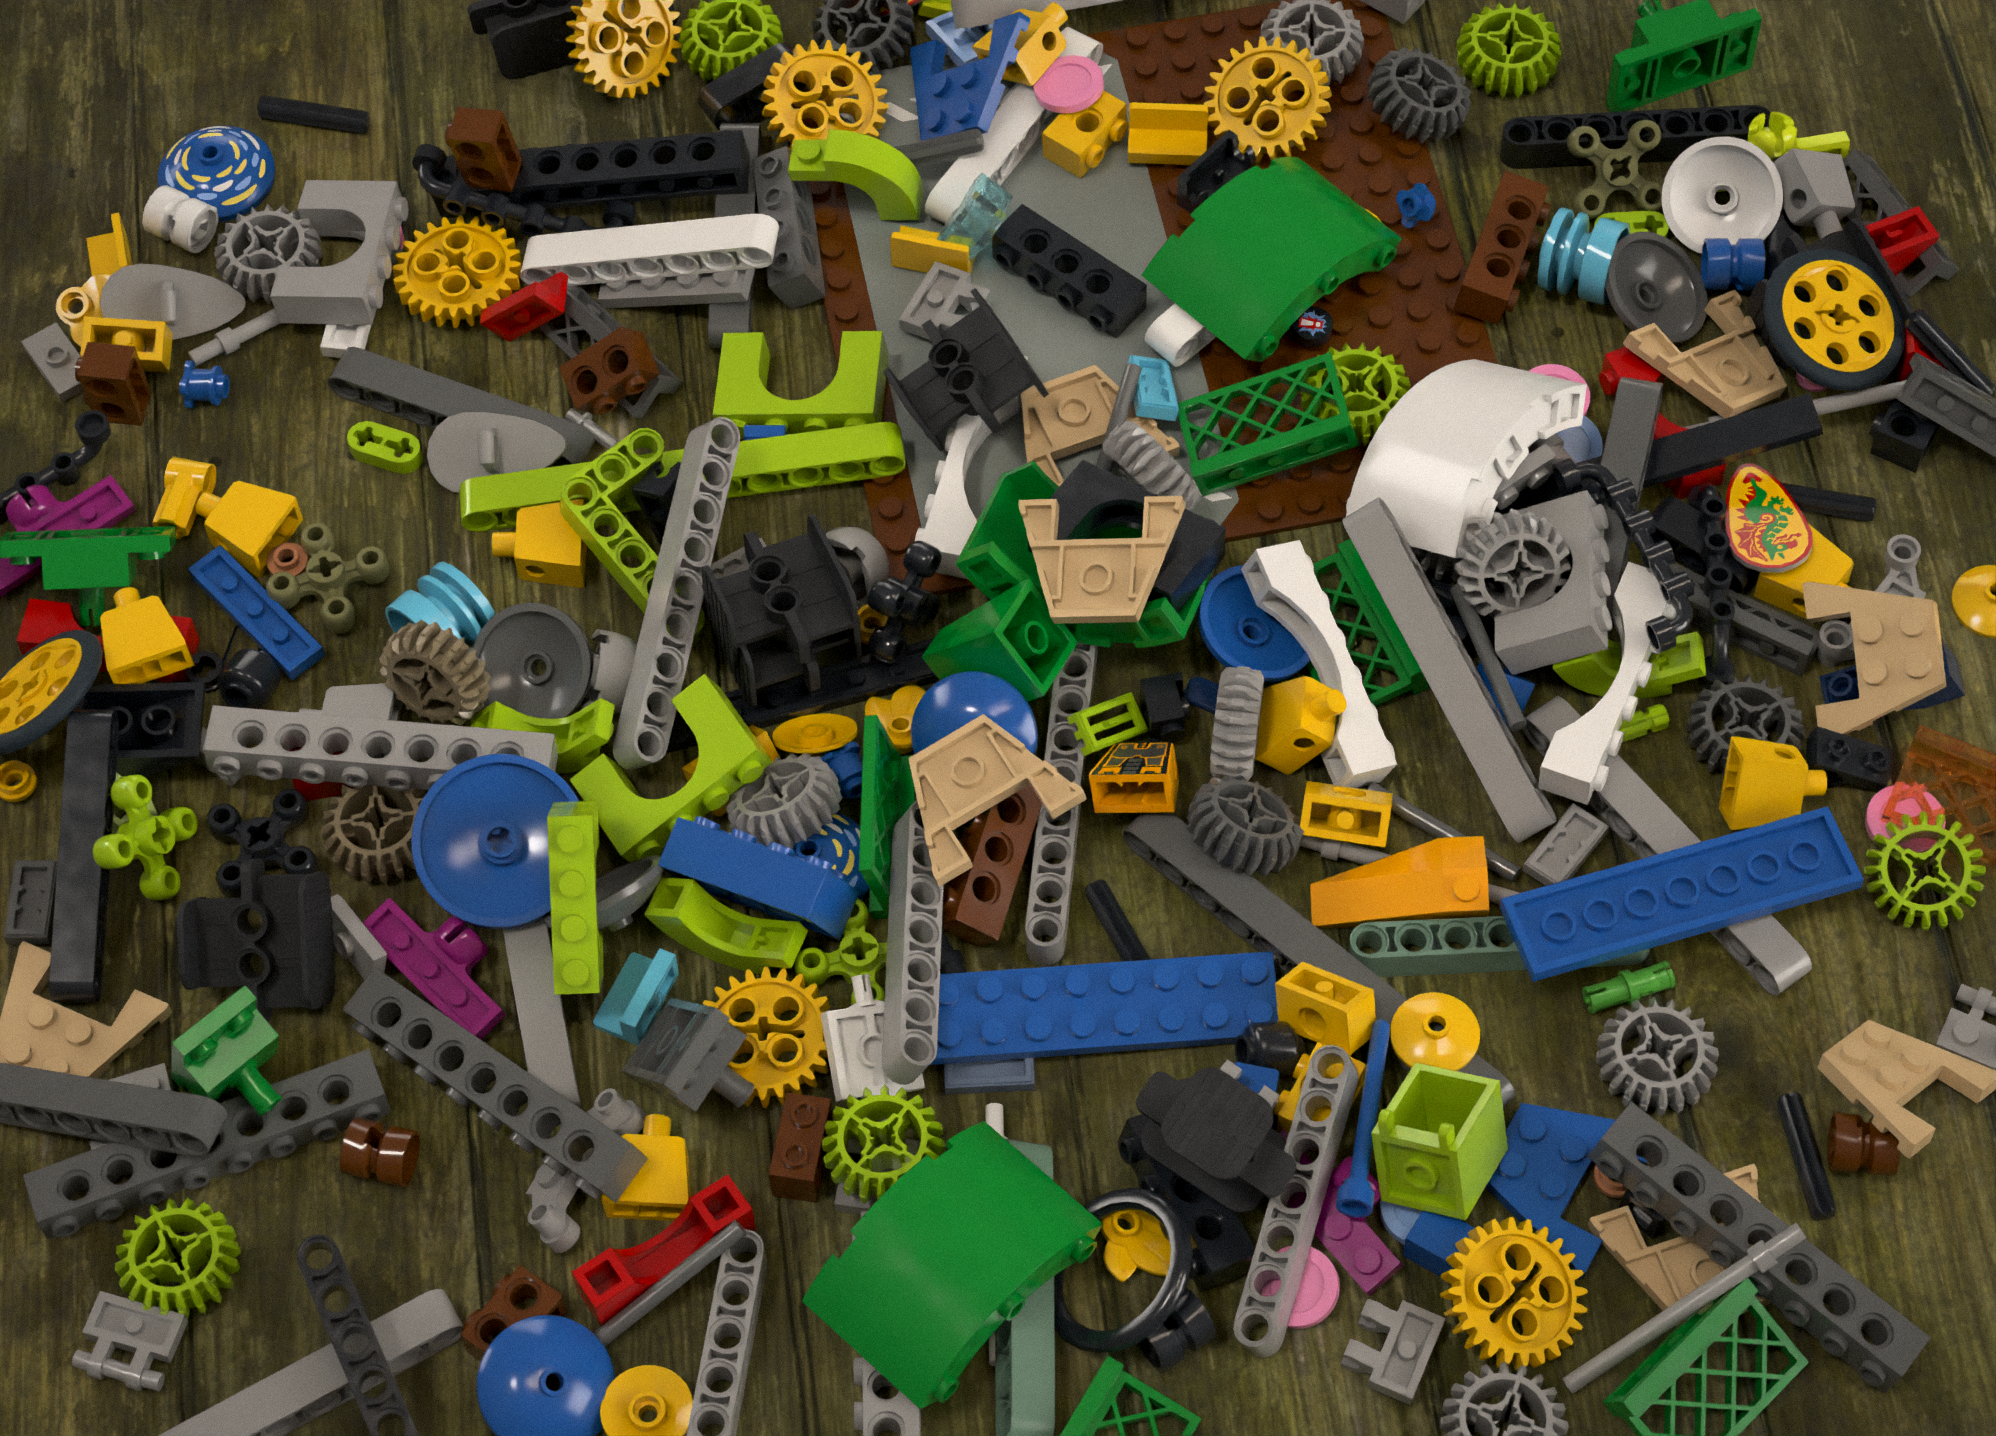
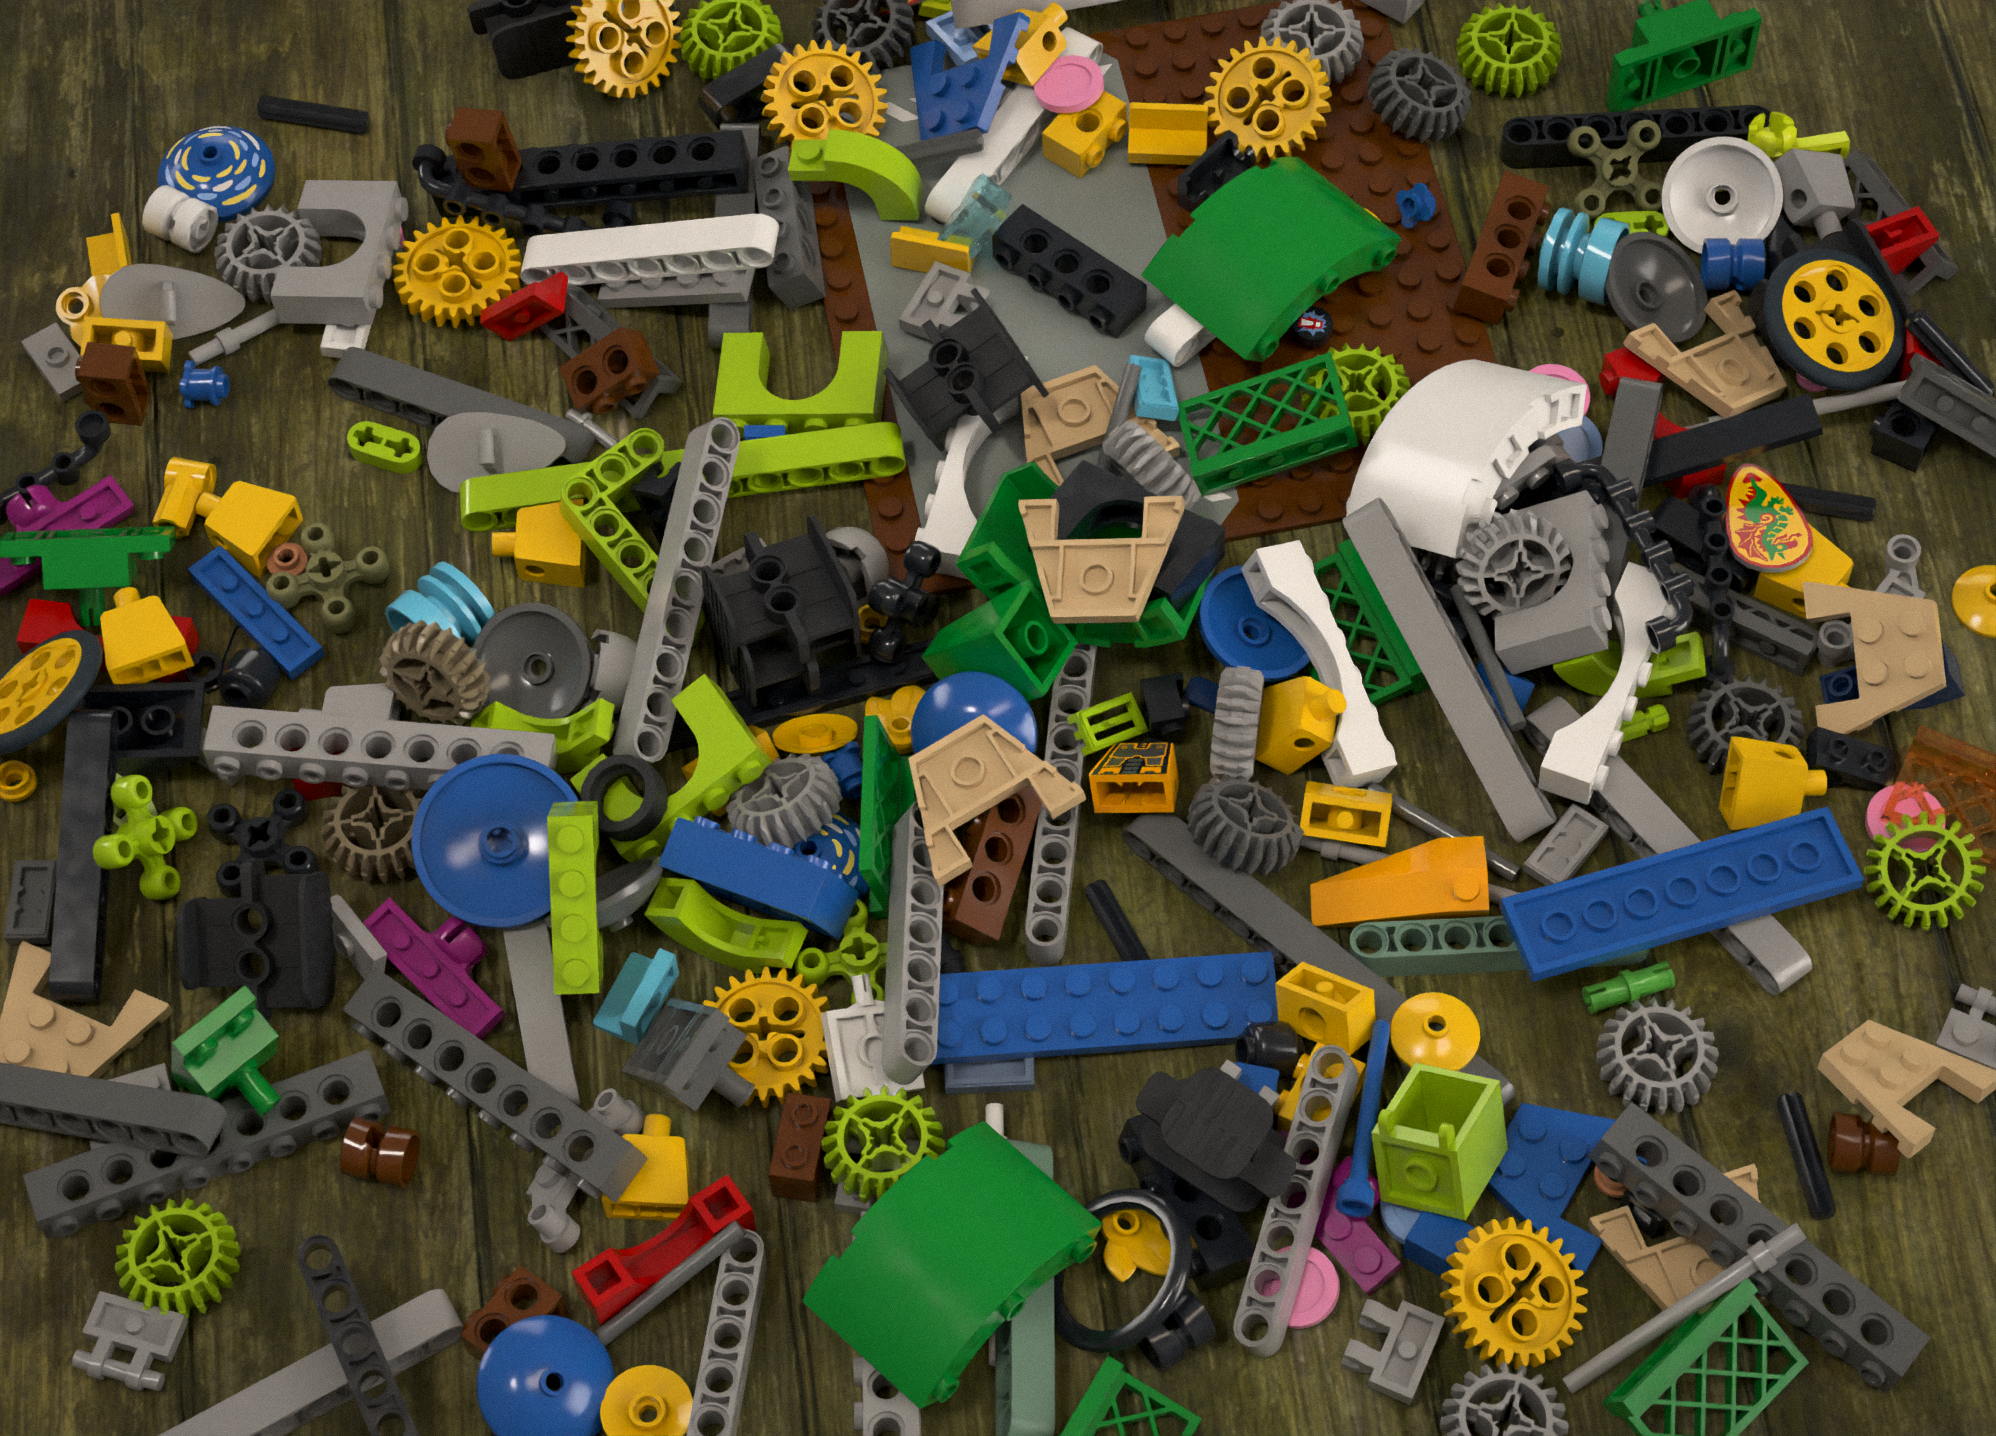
(652, 808): none -> black tyre

